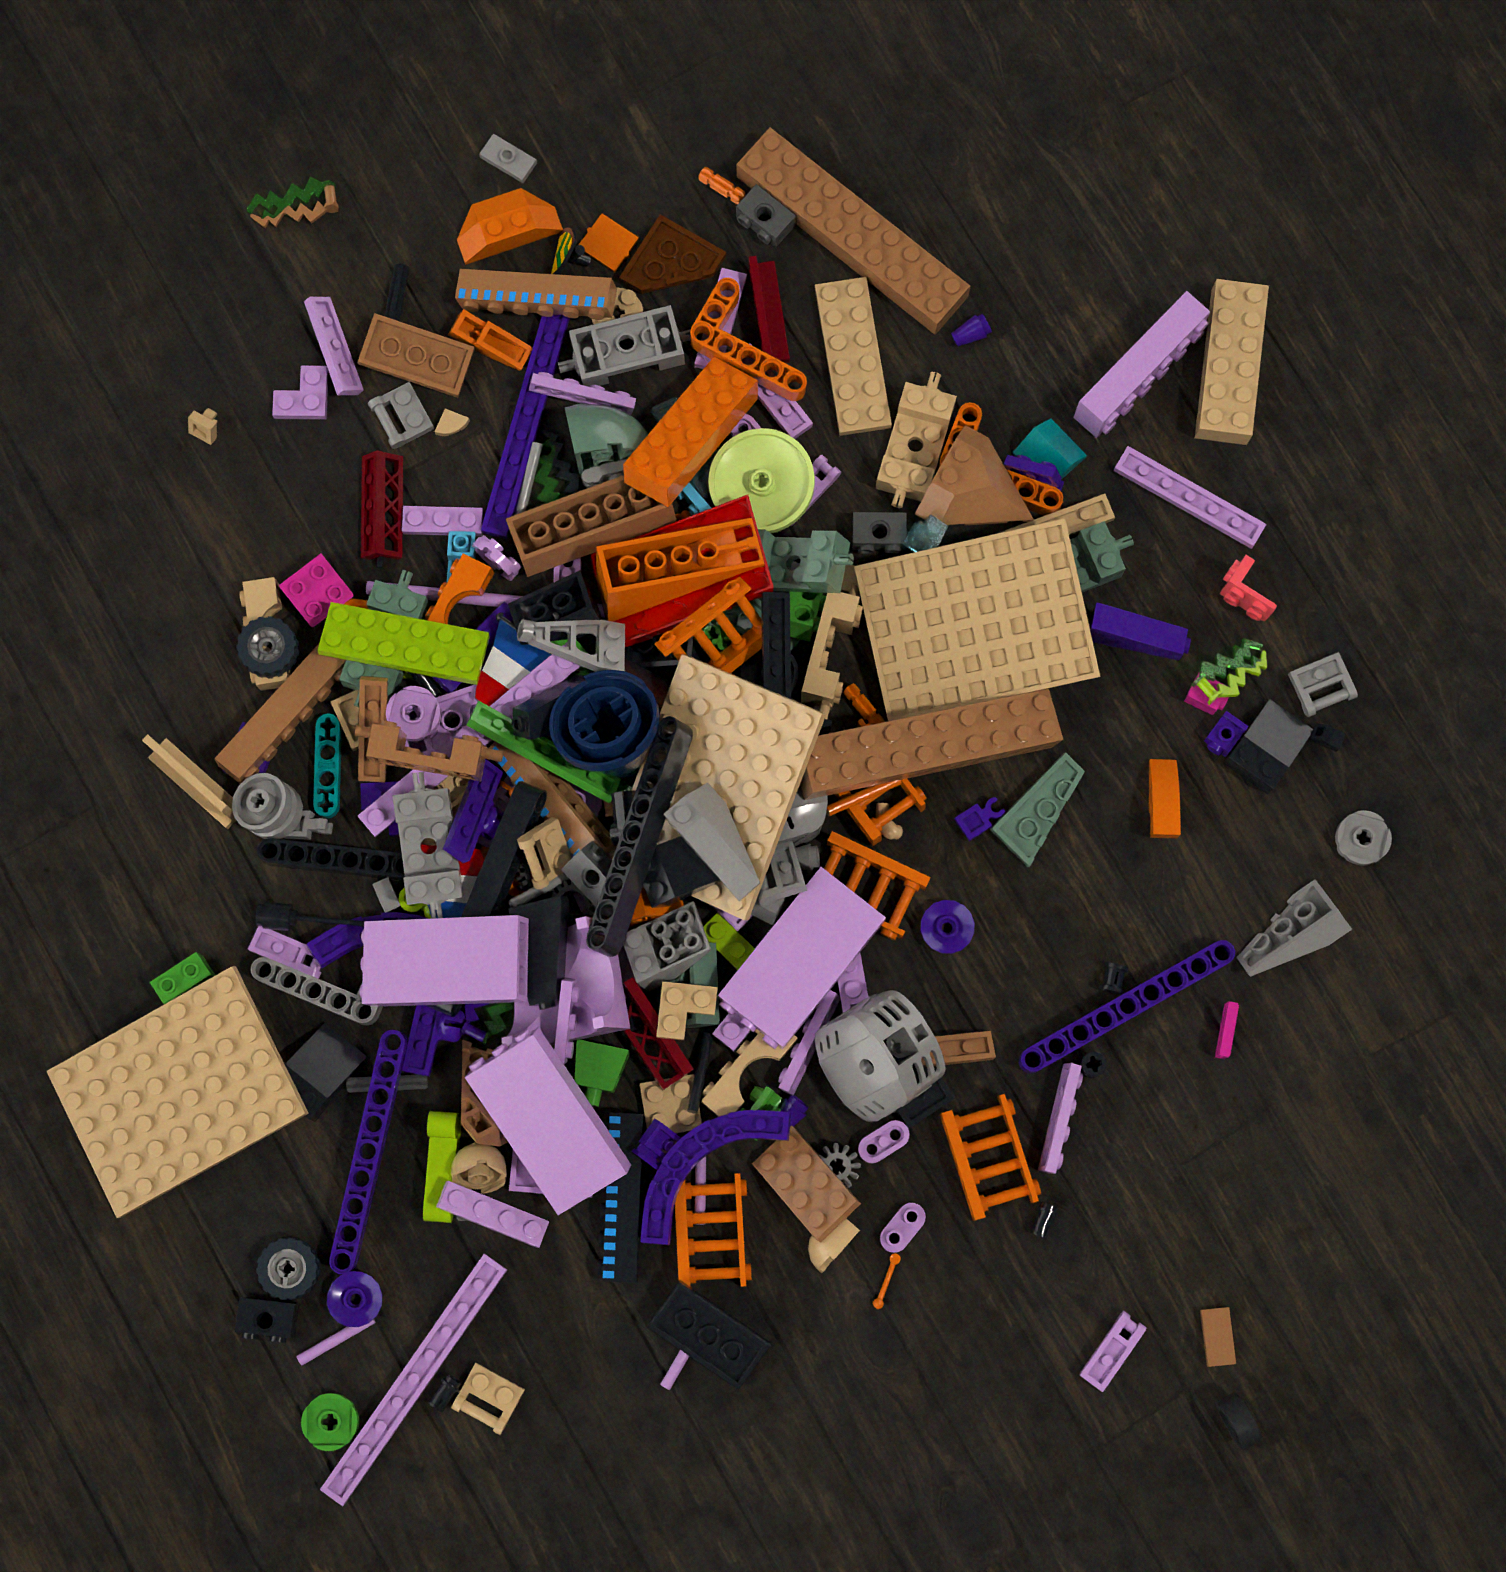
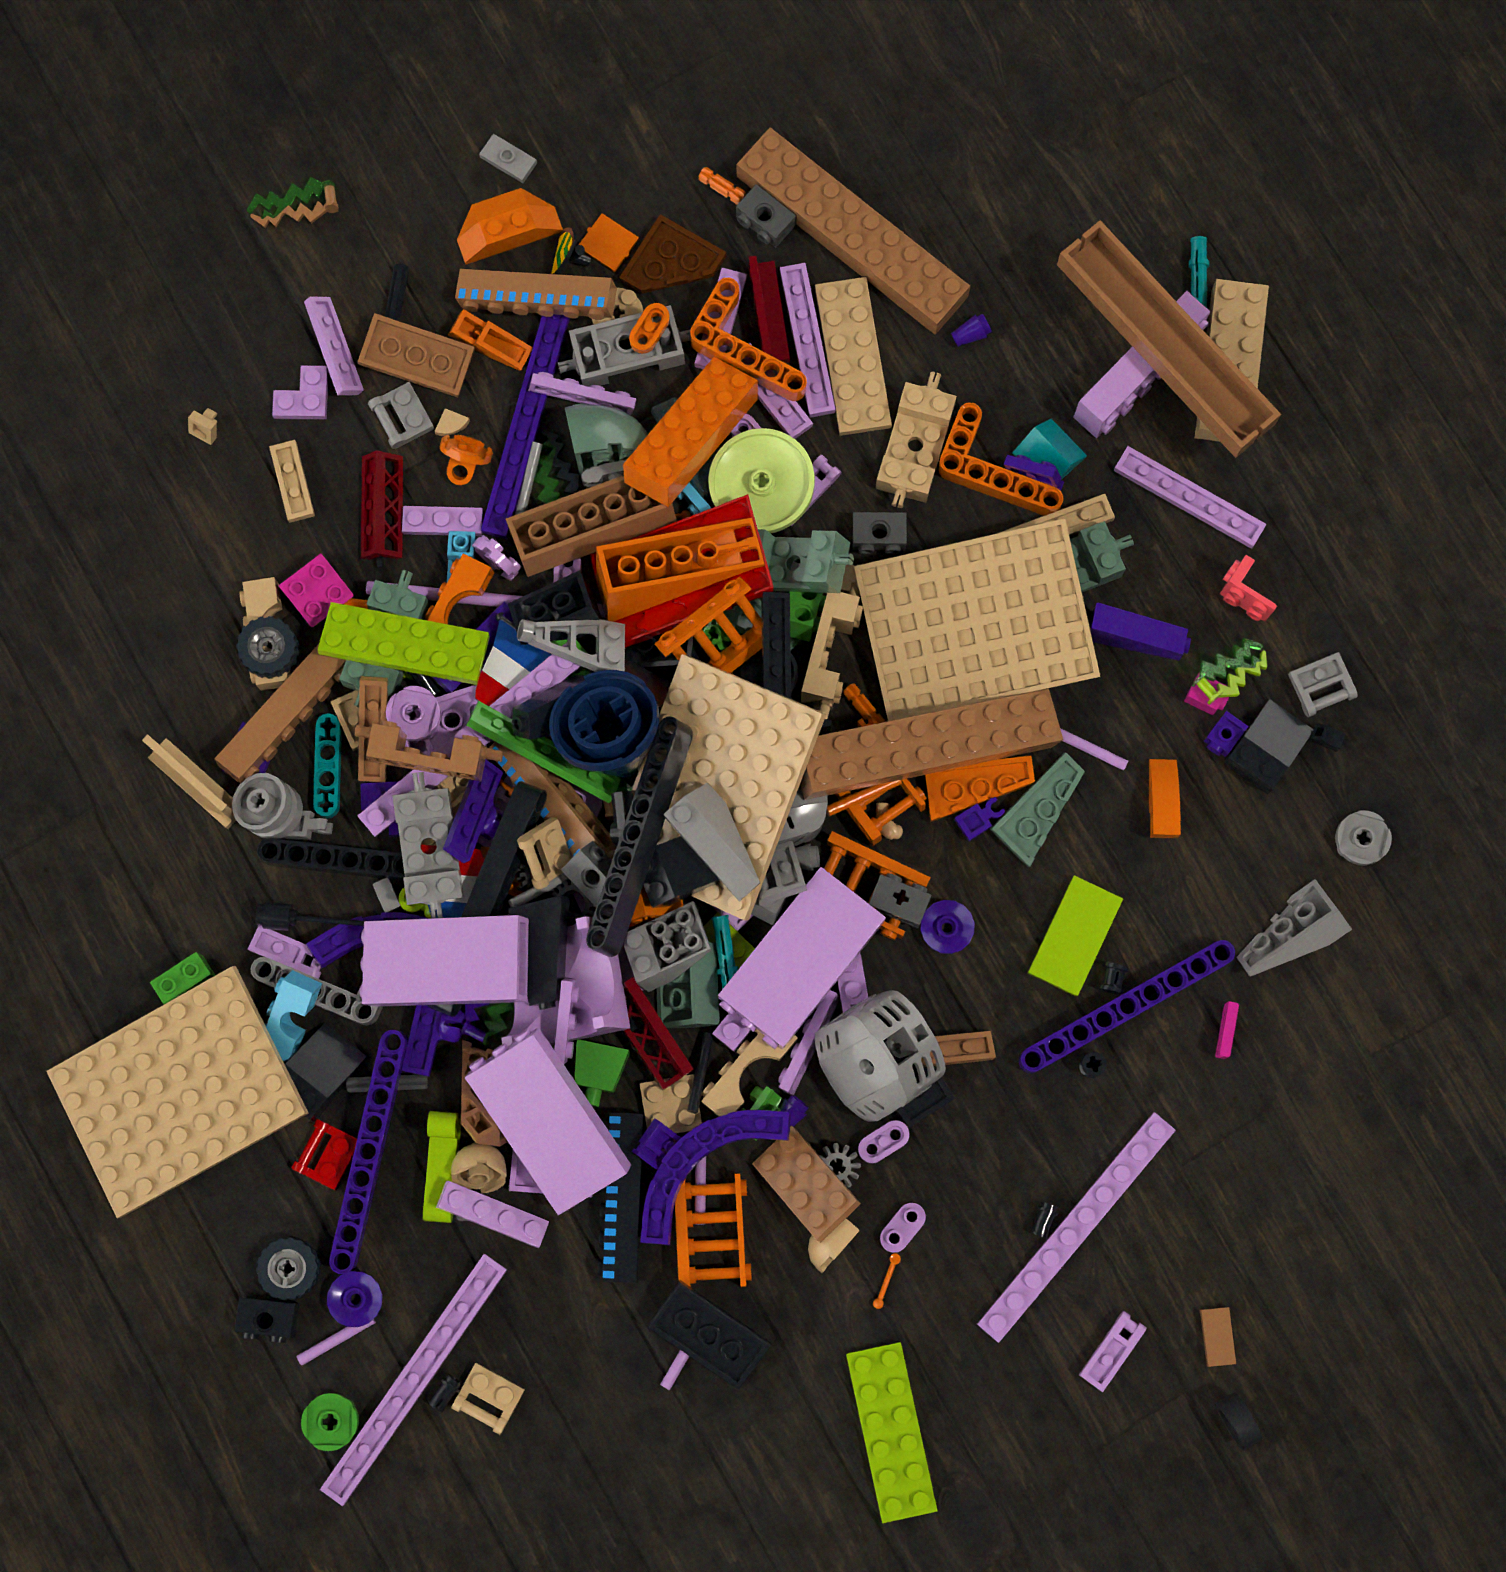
(292, 481): none -> tan plate
(295, 994): none -> medium azure arch
(334, 1159): none -> red plate
(464, 452): none -> orange tile
(648, 329): none -> orange plate
(677, 1001): tan plate -> none
(724, 948): none -> teal pin
(807, 339): none -> lavender plate
(891, 1432): none -> lime plate
(908, 913): none -> dark grey brick
(925, 534): clear light blue brick -> none
(971, 1177): orange fence -> none
(973, 486): medium nougat wedge -> none
(976, 783): none -> orange wing
(1062, 1109): lavender plate -> none
(1075, 936): none -> lime tile
(1076, 1227): none -> lavender plate
(1094, 750): none -> lavender bar
(1168, 339): none -> medium nougat piece
(1198, 266): none -> teal pin

